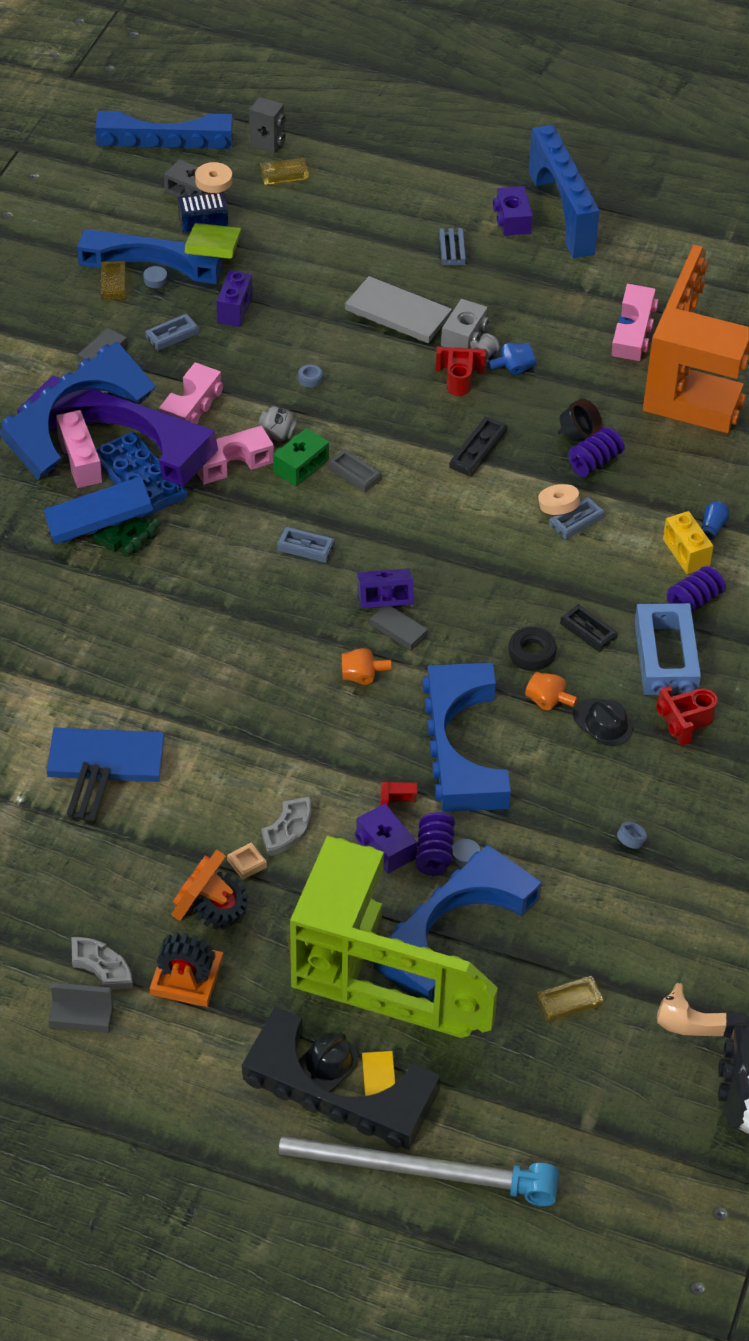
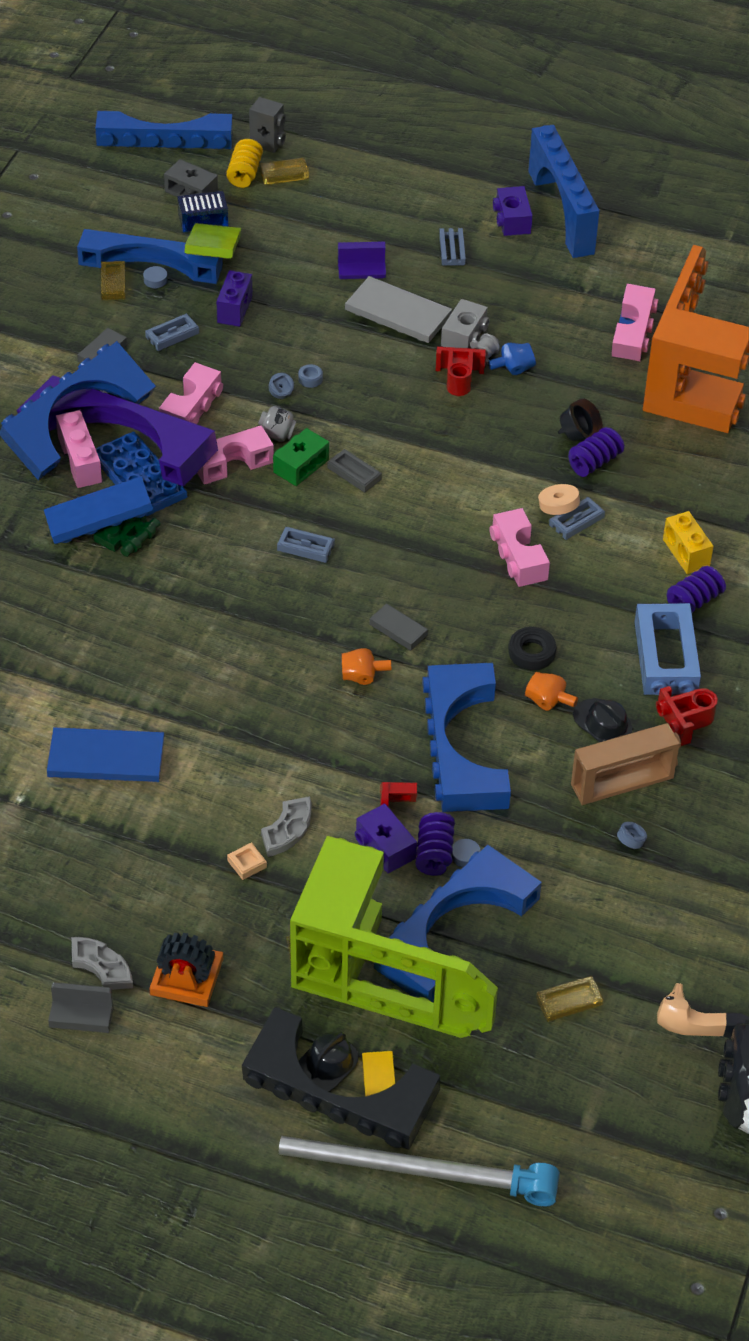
(95, 770): black tile -> none
(213, 177): light nougat piece -> none
(214, 896): plate -> none
(244, 163): none -> yellow piece
(281, 385): none -> sand blue tile
(361, 260): none -> dark purple panel
(385, 588): dark purple brick -> none
(478, 446): black tile -> none
(512, 533): none -> bright pink arch
(585, 629): black tile -> none
(625, 763): none -> medium nougat piece
(714, 518): blue cone -> none

